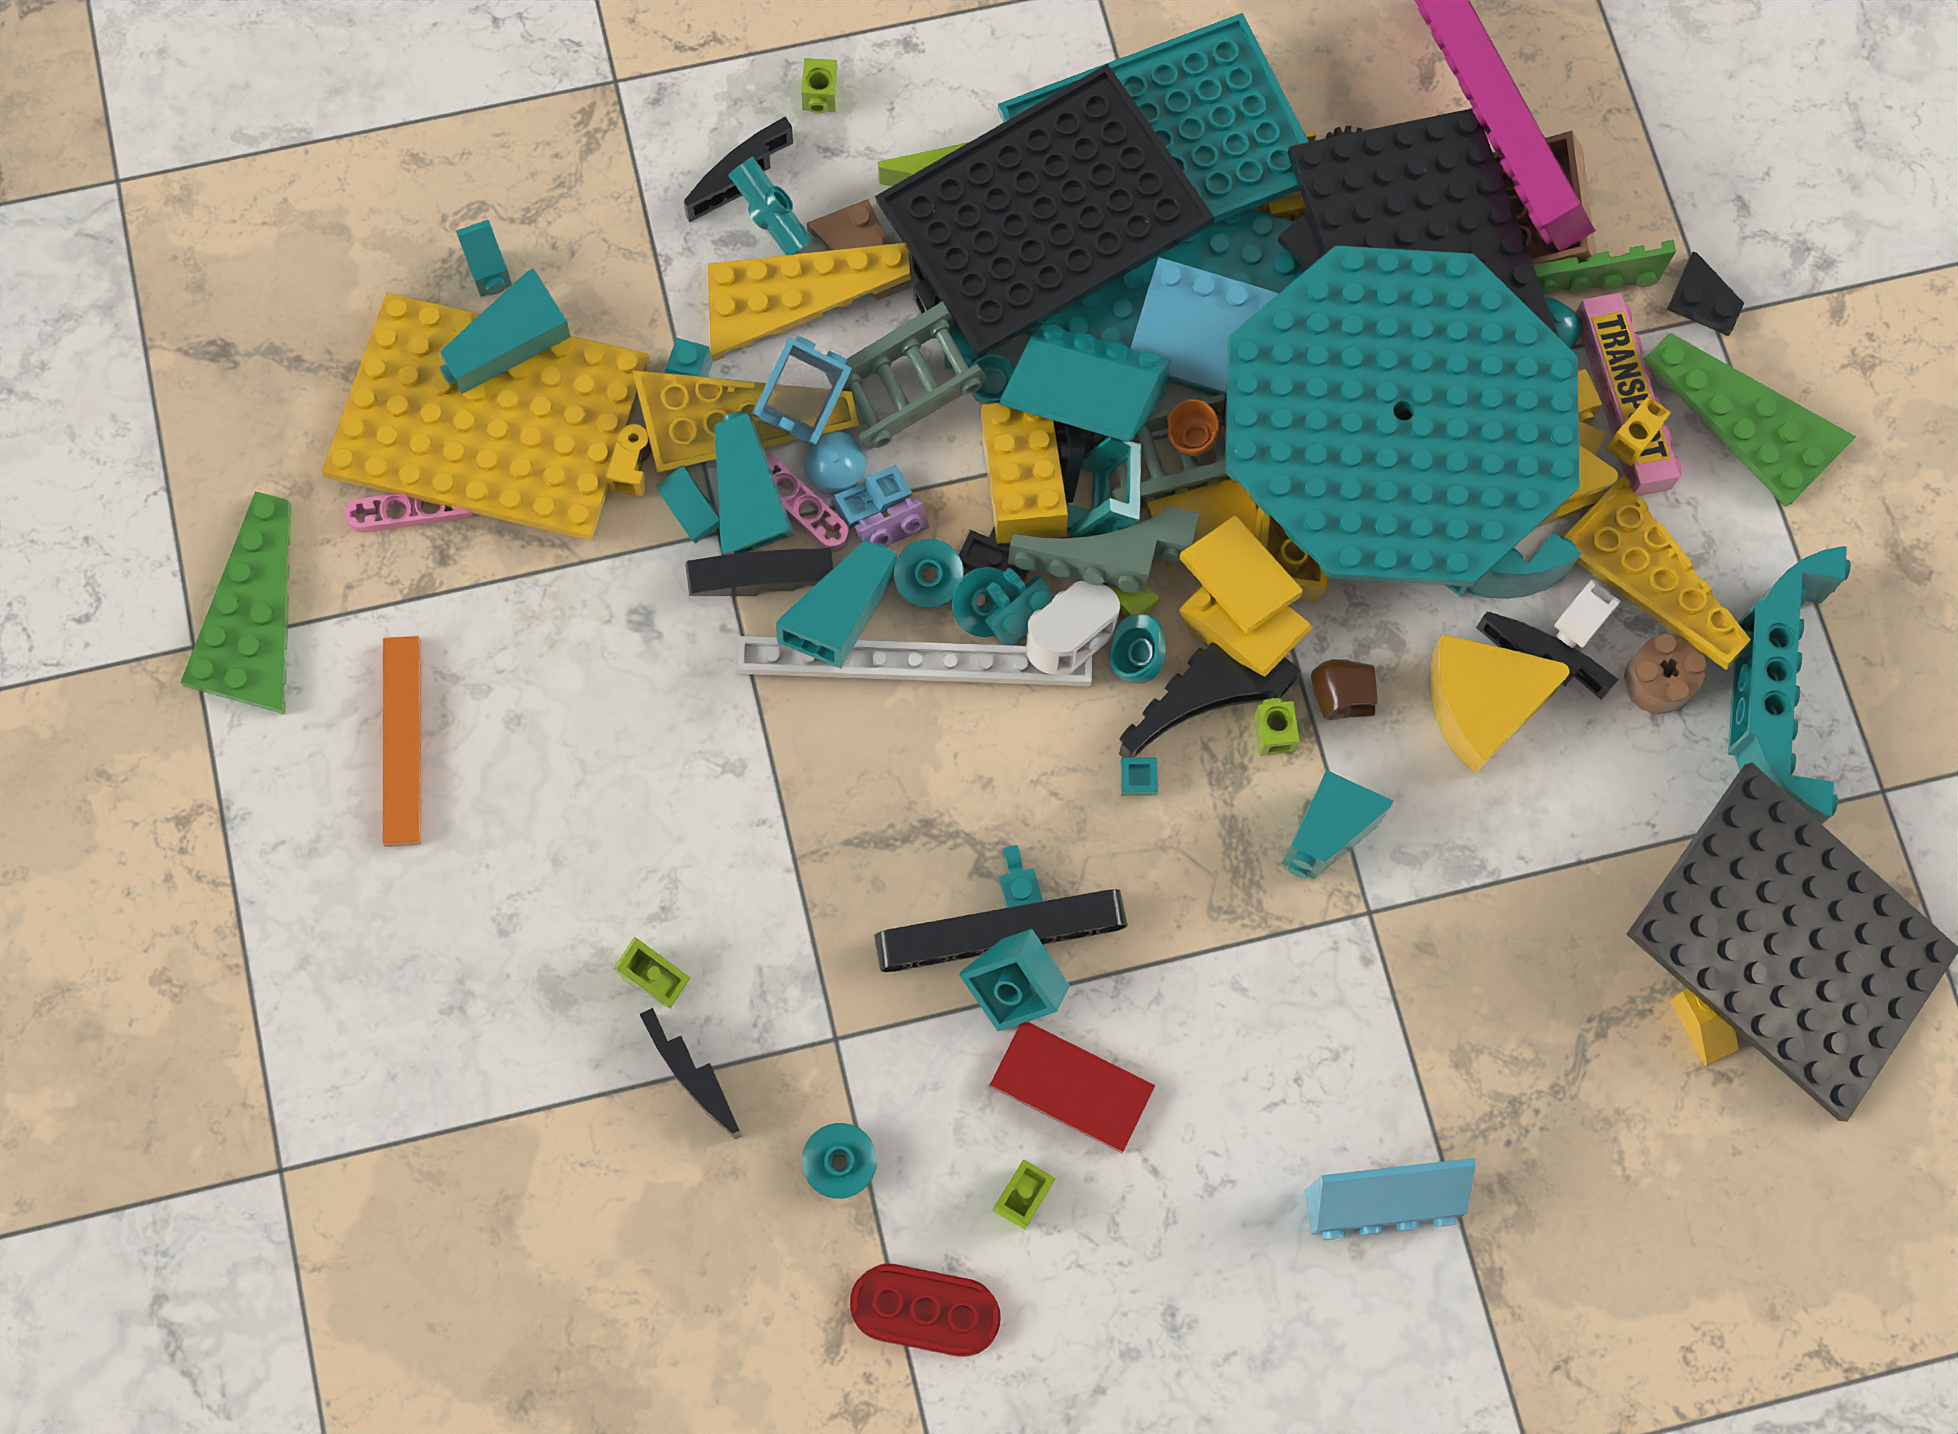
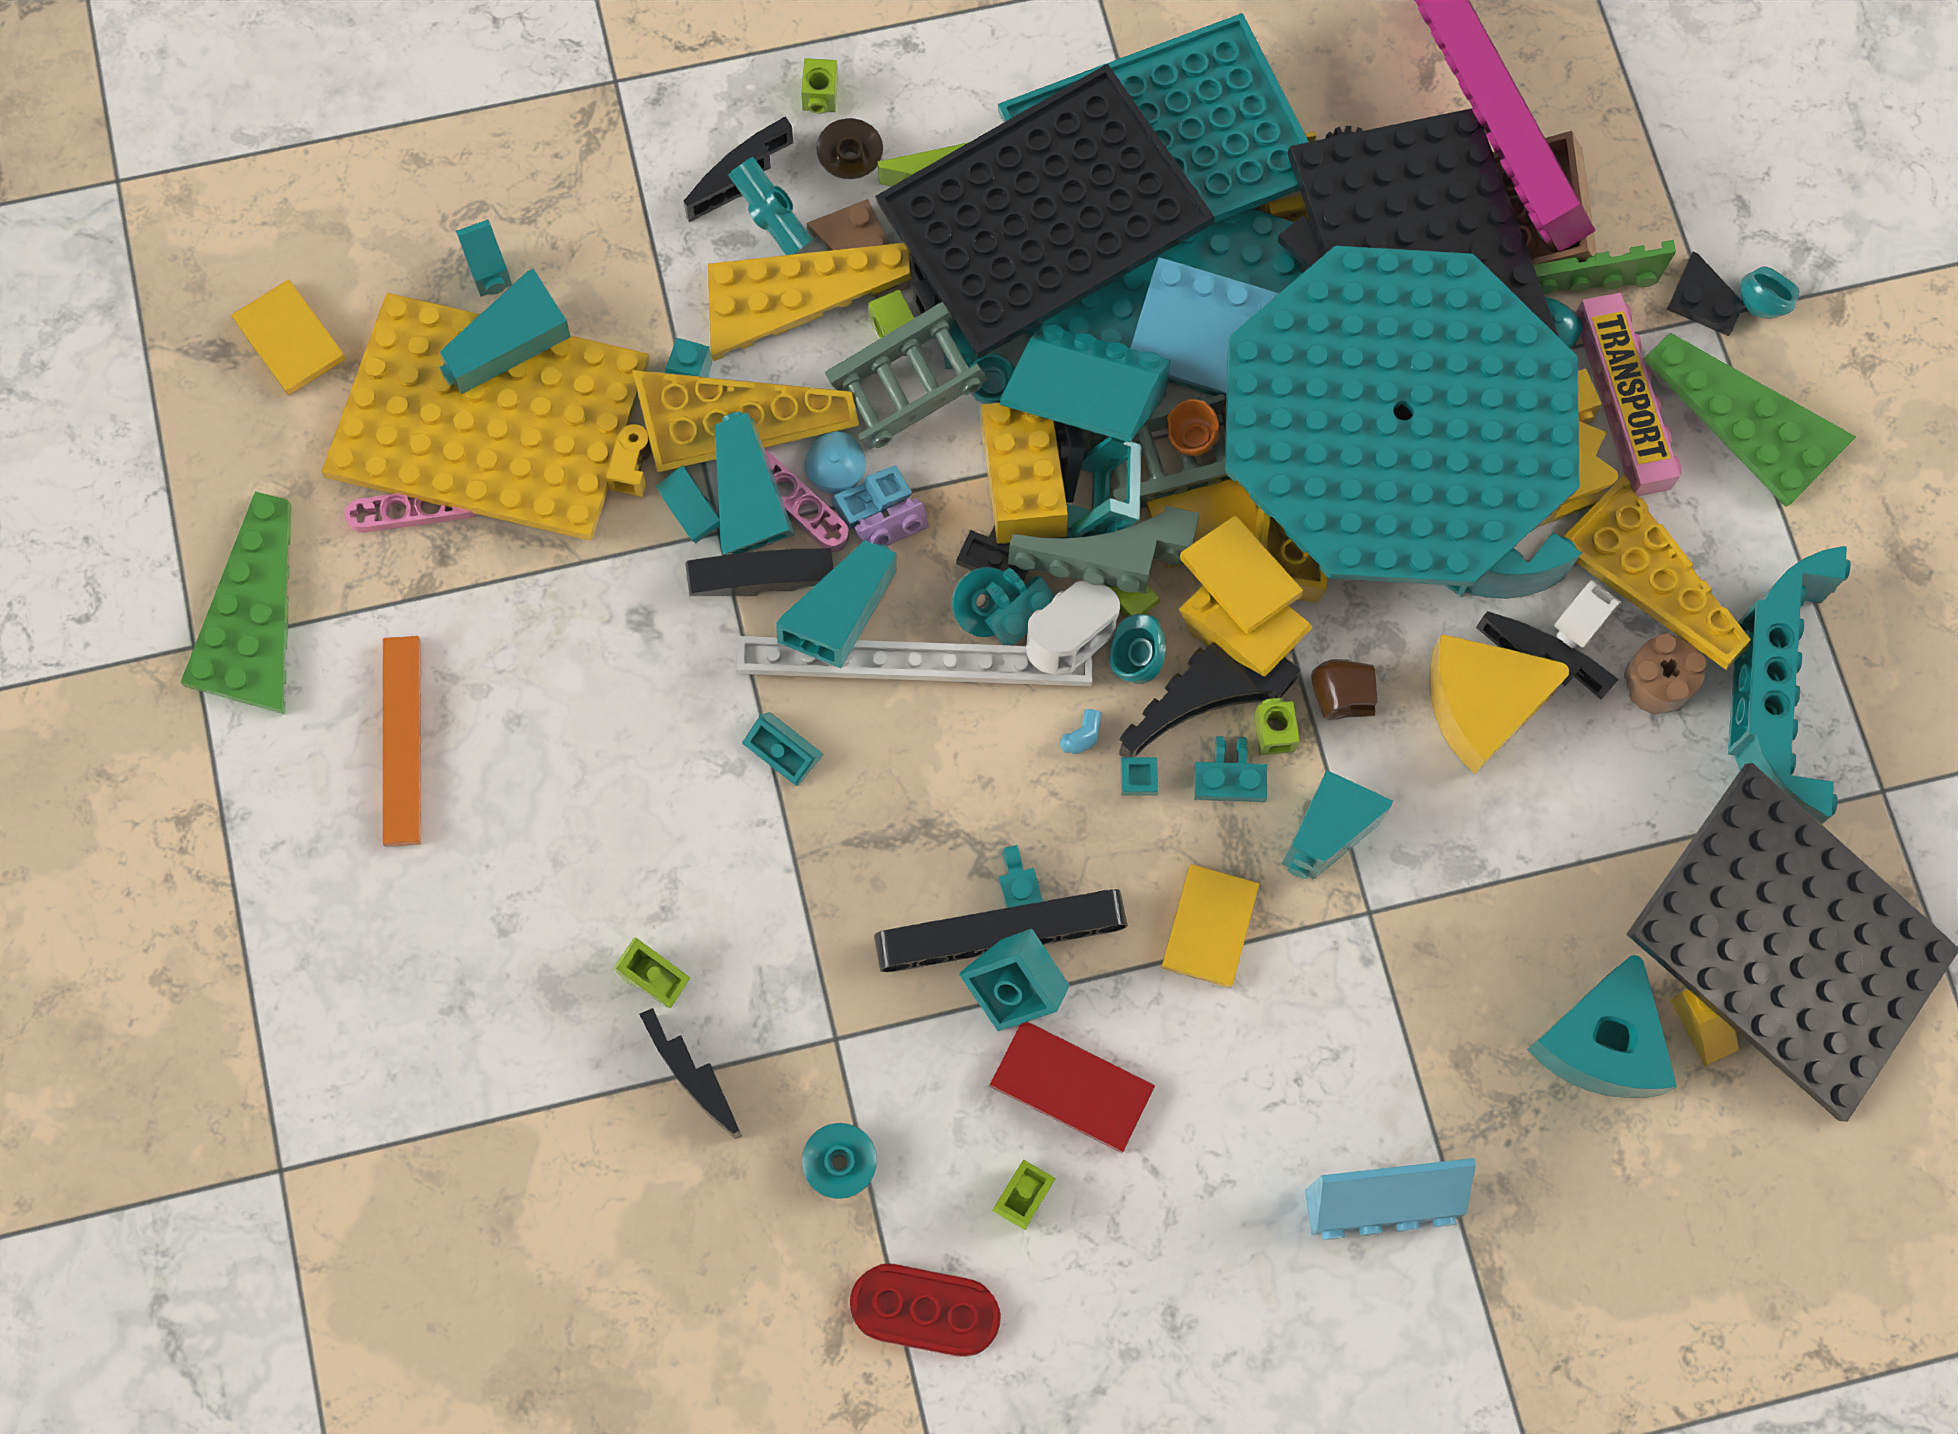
(288, 337): none -> yellow tile
(782, 748): none -> teal slope
(802, 390): window -> none
(849, 136): none -> dark brown dish
(889, 313): none -> lime brick
(923, 556): teal dish -> none
(1084, 737): none -> medium azure arm
(1210, 926): none -> yellow tile
(1230, 780): none -> teal hinge
(1611, 1039): none -> teal piece
(1638, 431): yellow leg -> none
(1768, 293): none -> teal hat

